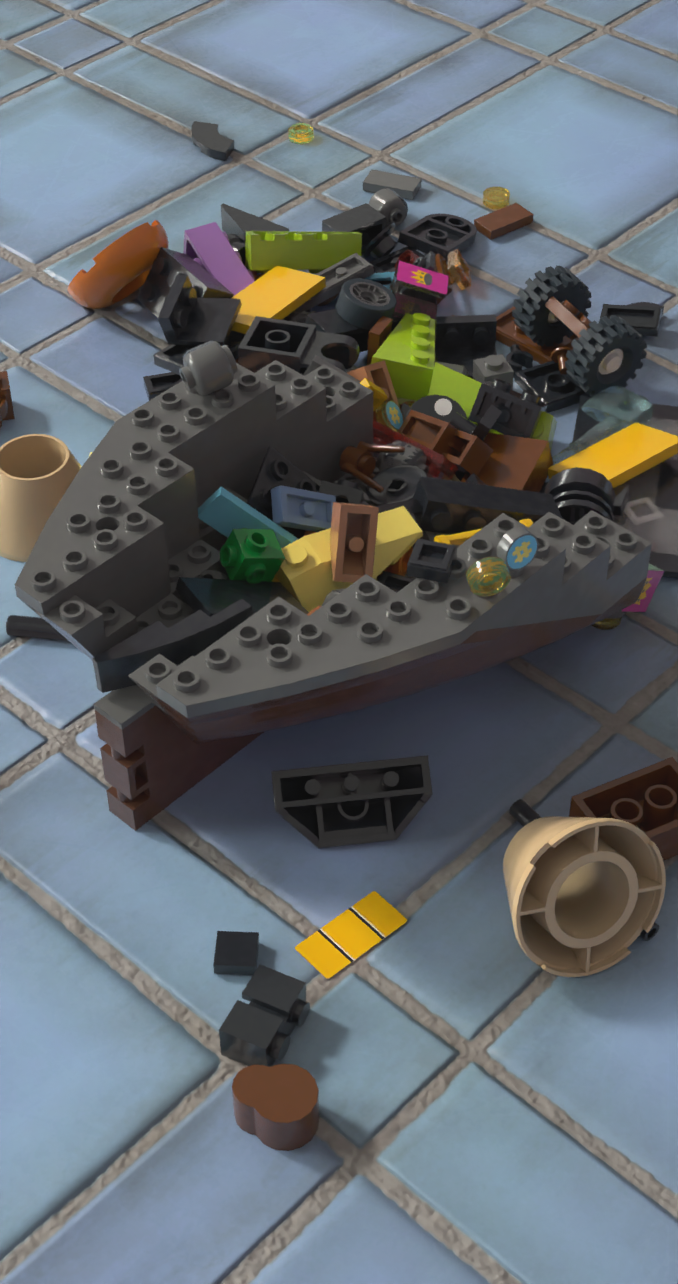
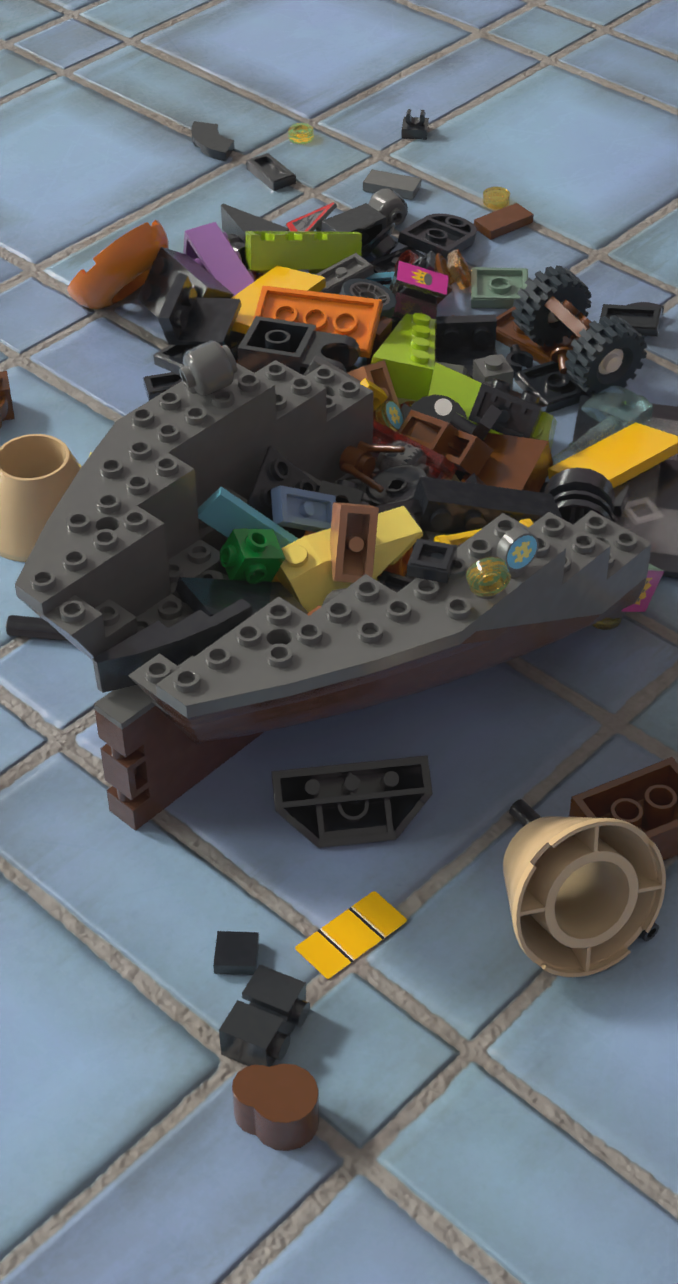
(270, 172): none -> black tile
(311, 220): none -> piece
(329, 312): none -> orange tile
(415, 126): none -> black tile
(496, 286): none -> sand green tile

